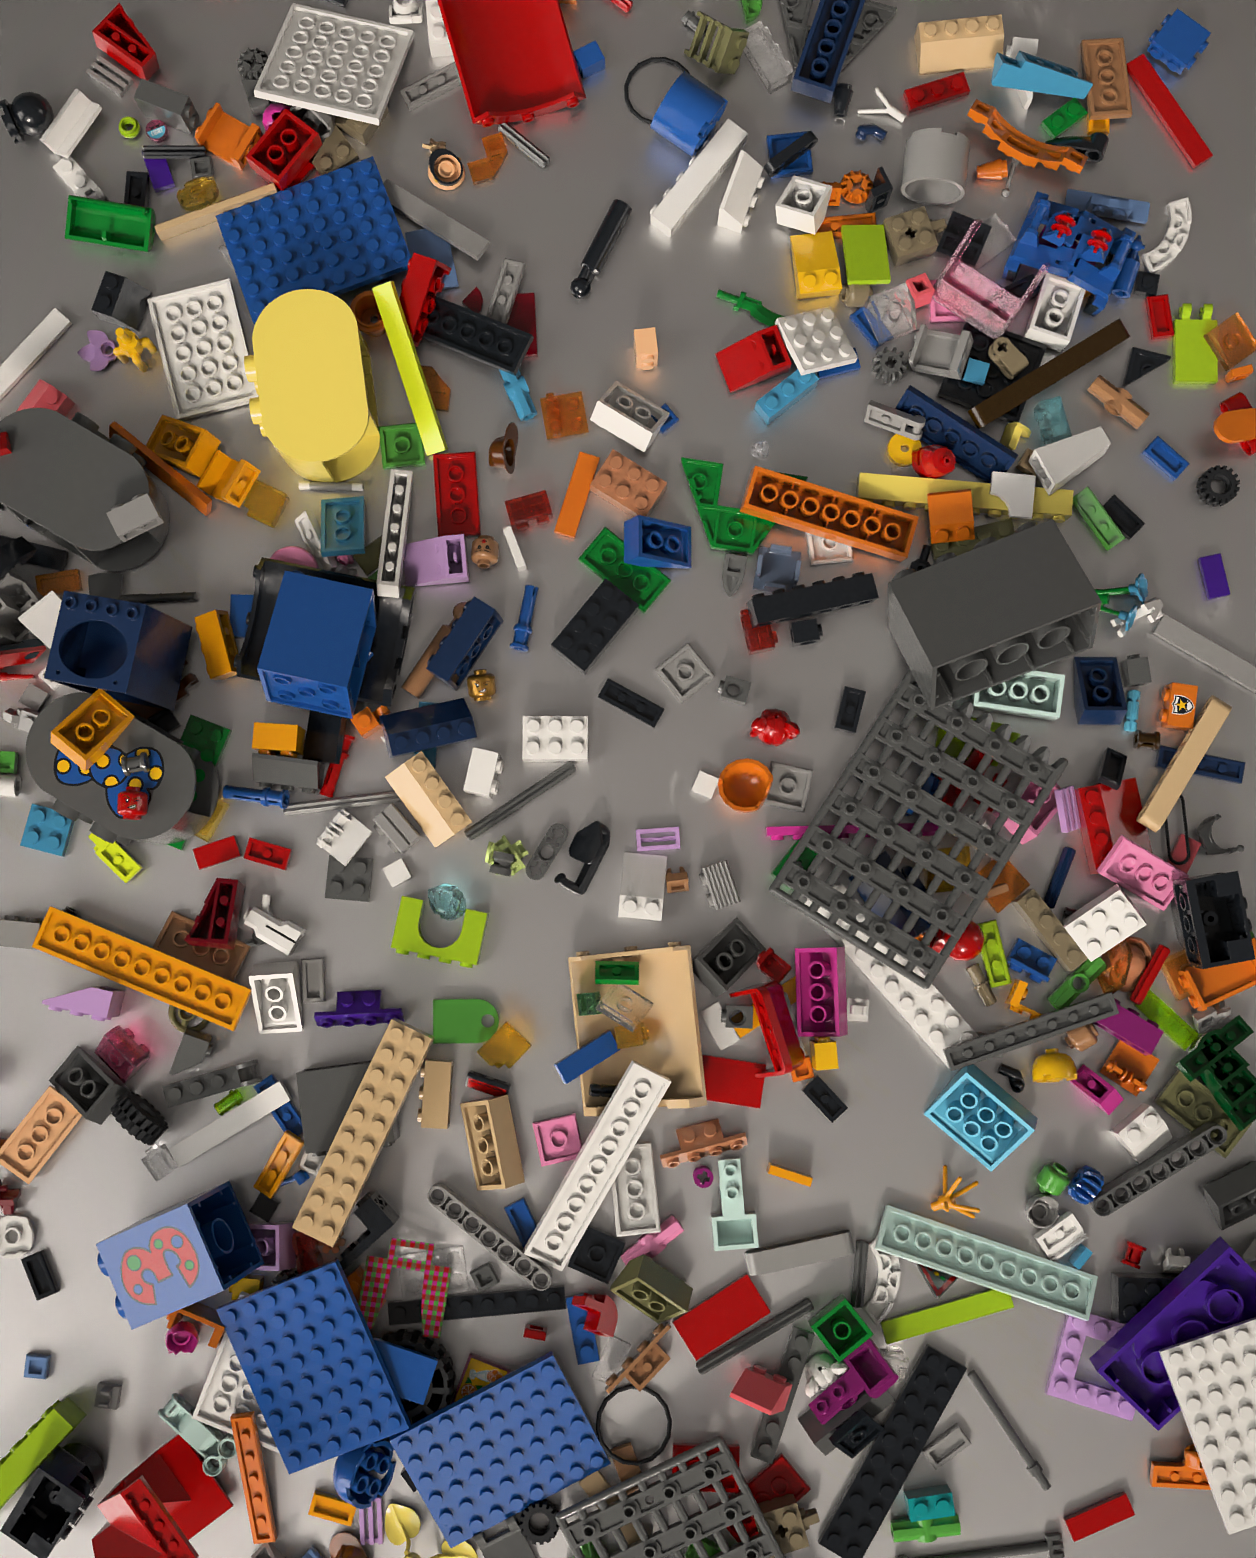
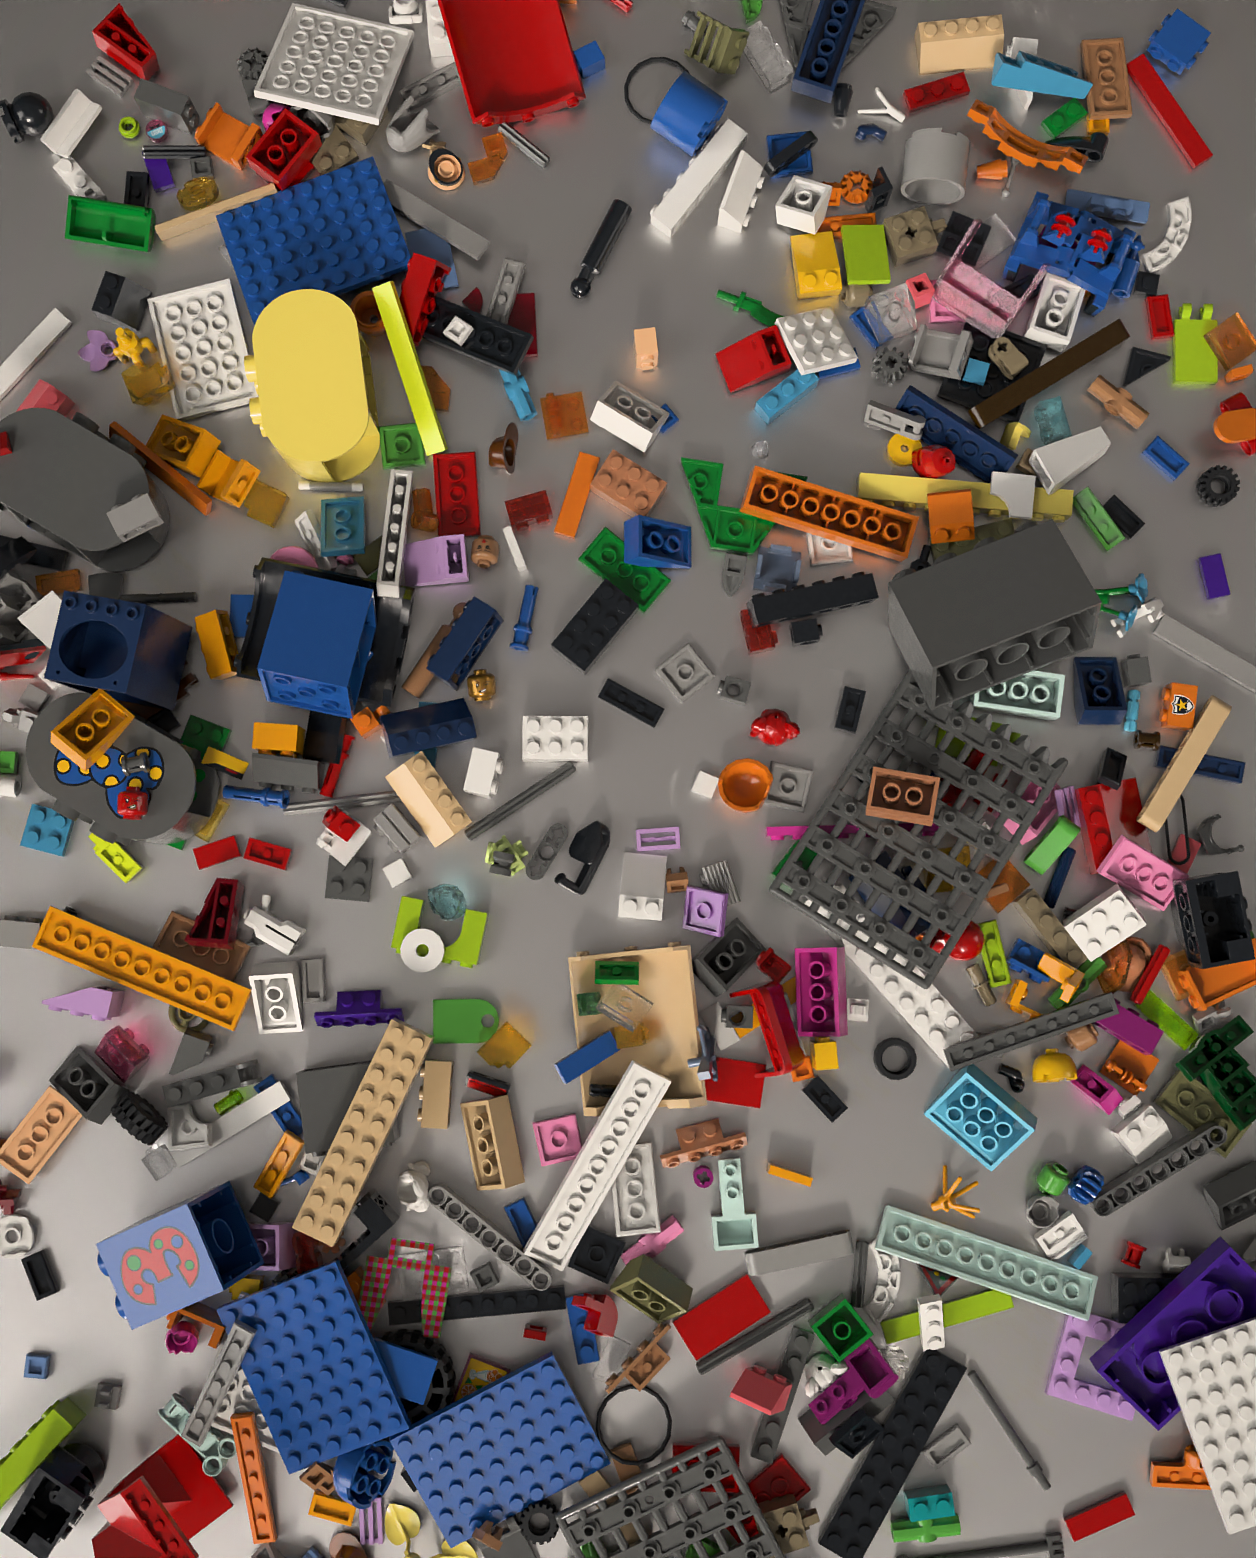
(147, 383): none -> clear yellow piece
(186, 1131): none -> white tile
(218, 1382): none -> light grey tile
(224, 763): none -> yellow sticker
(319, 1476): none -> medium nougat slope
(340, 823): none -> red bracket
(408, 129): none -> light grey hair
(409, 950): none -> white tile
(414, 1186): none -> white hair
(423, 516): none -> clear orange piece
(458, 330): none -> white tile
(489, 1538): none -> medium nougat tile
(705, 910): none -> medium lavender tile
(706, 1063): none -> sand blue piece
(902, 796): none -> nougat brick
(907, 1070): none -> black tyre
(931, 1322): none -> white plate
(1052, 844): none -> bright green beam
(1063, 973): none -> light orange bracket
(1128, 1106): none -> white plate

